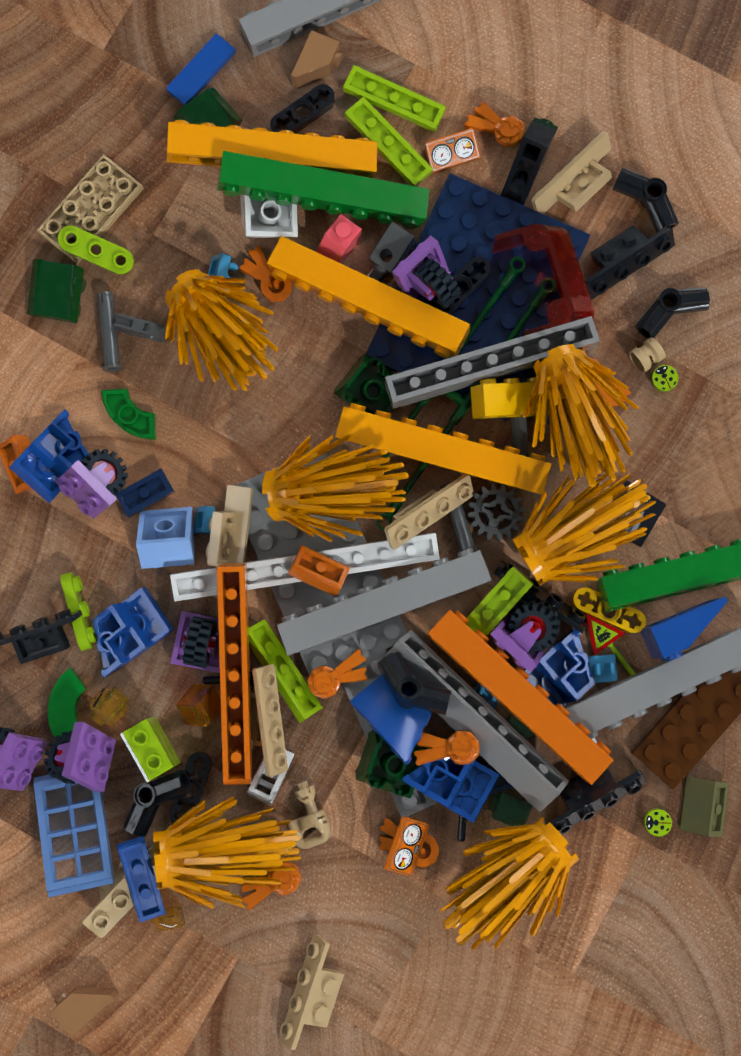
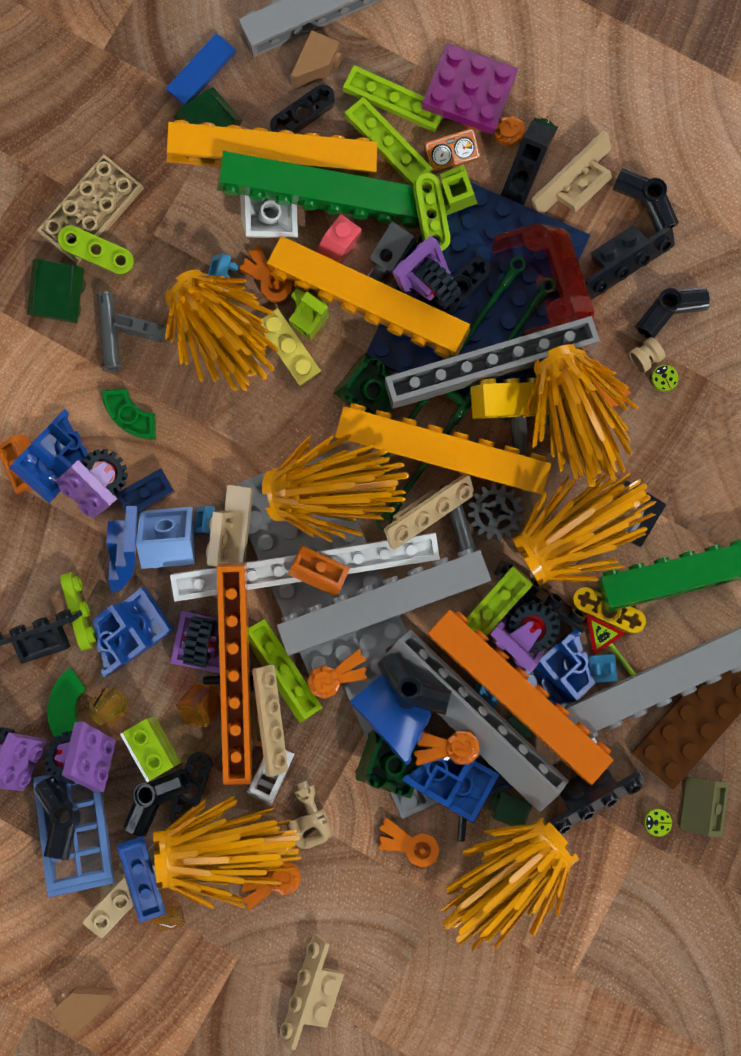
(55, 803): none -> black piece
(122, 549): none -> blue slope
(290, 349): none -> light yellow plate
(309, 313): none -> lime brick
(406, 846): slope -> none
(432, 202): none -> lime plate
(457, 190): none -> lime brick
(469, 88): none -> magenta plate
(677, 632): blue slope -> none

